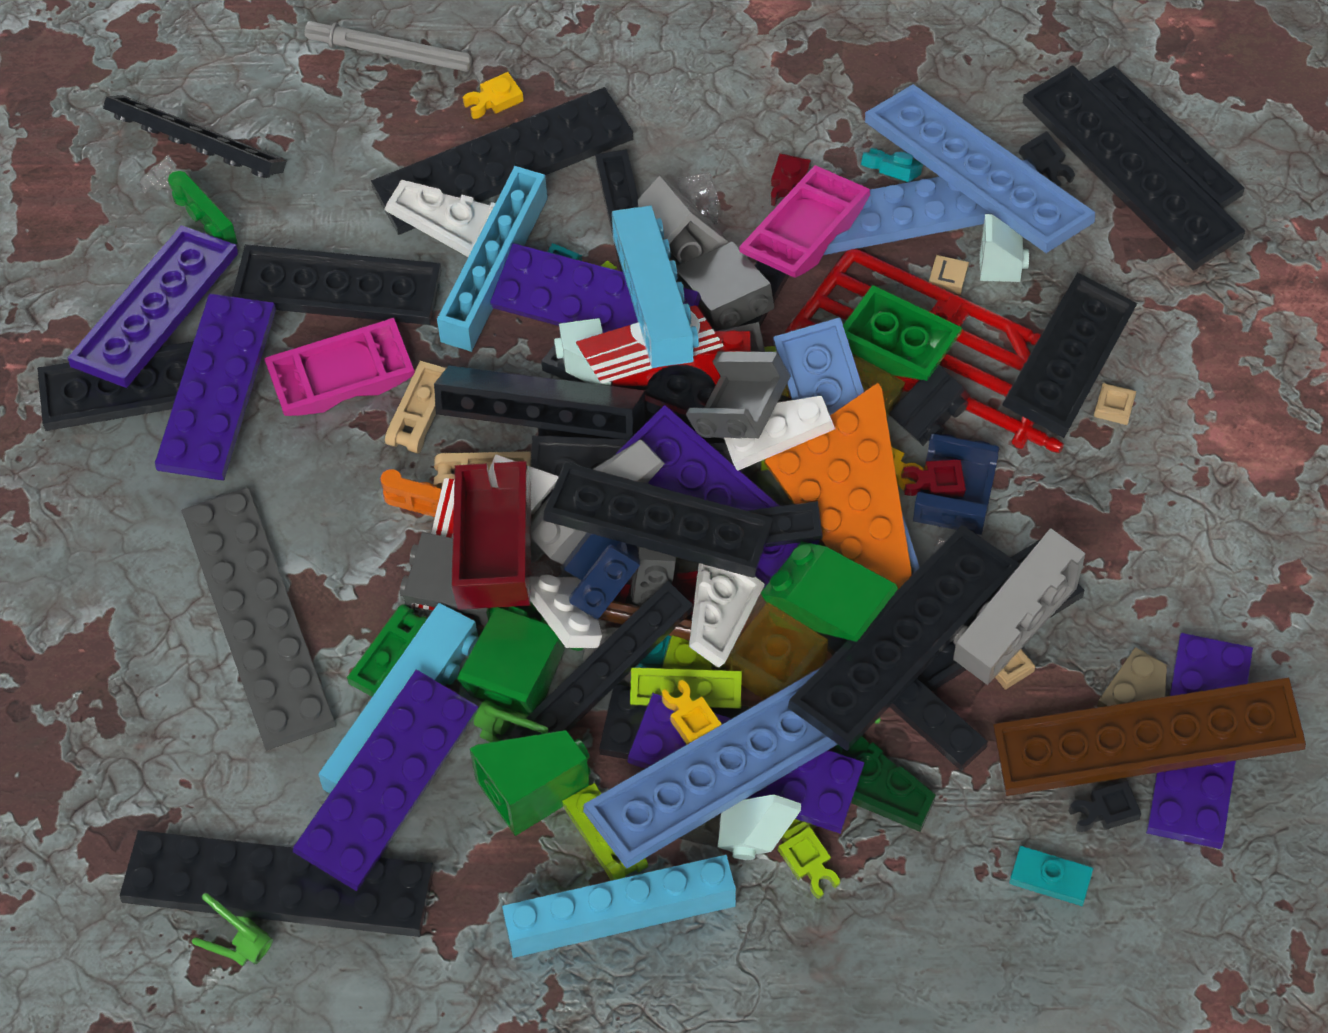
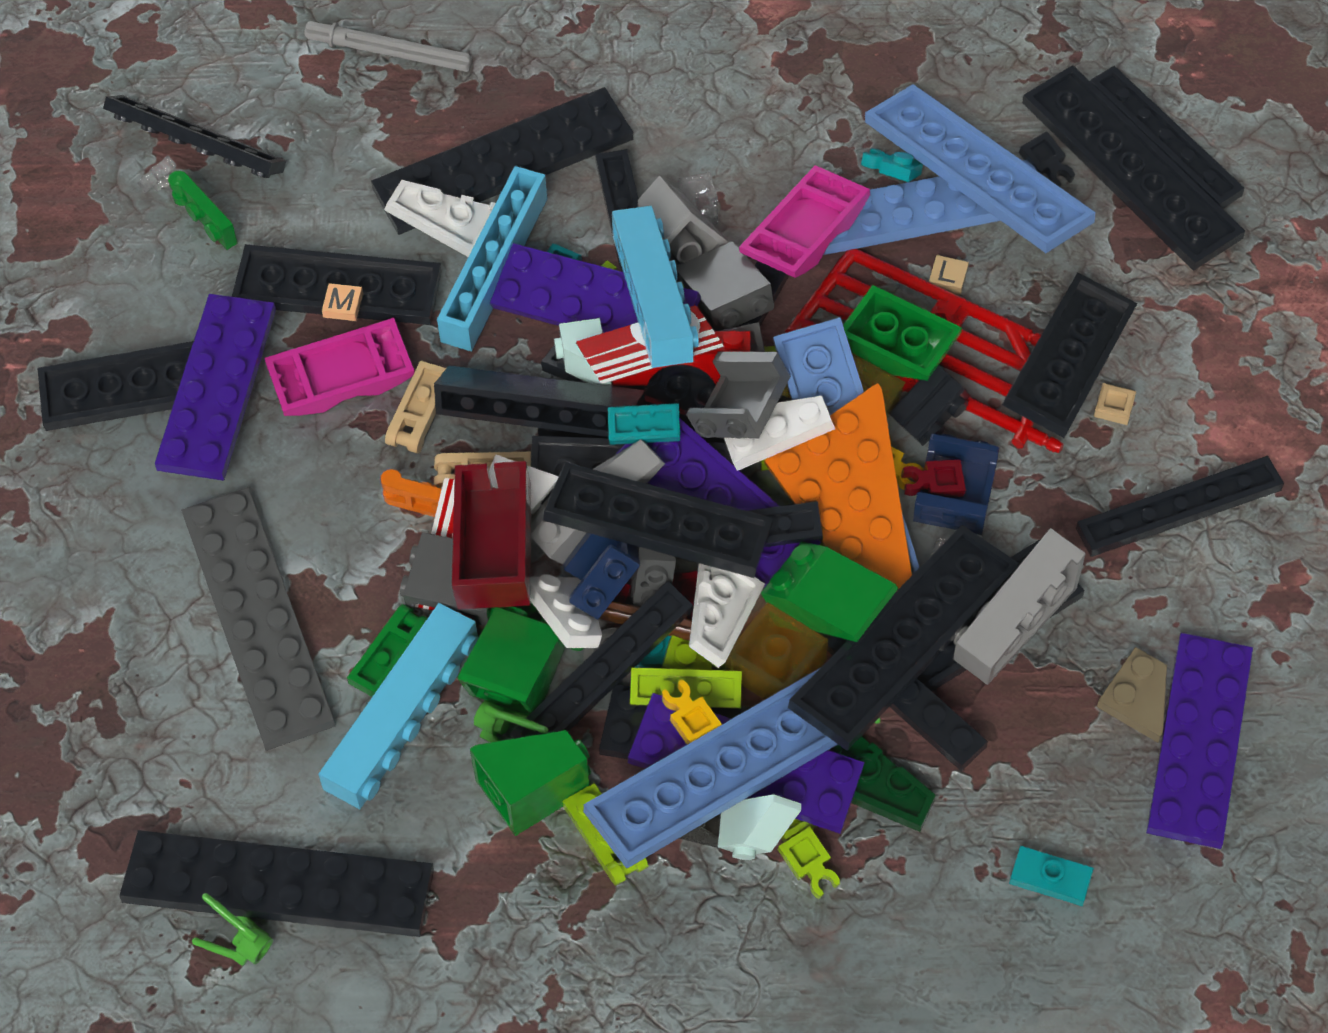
(153, 306): dark purple plate -> none
(342, 302): none -> light nougat tile
(385, 780): dark purple plate -> none
(495, 93): yellow plate -> none
(619, 906): medium azure brick -> none
(643, 423): none -> teal plate
(787, 174): dark red plate -> none
(1001, 252): light aqua slope -> none
(1016, 670): tan tile -> none
(1110, 805): black plate -> none
(1149, 736): reddish brown plate -> none
(1179, 506): none -> black plate

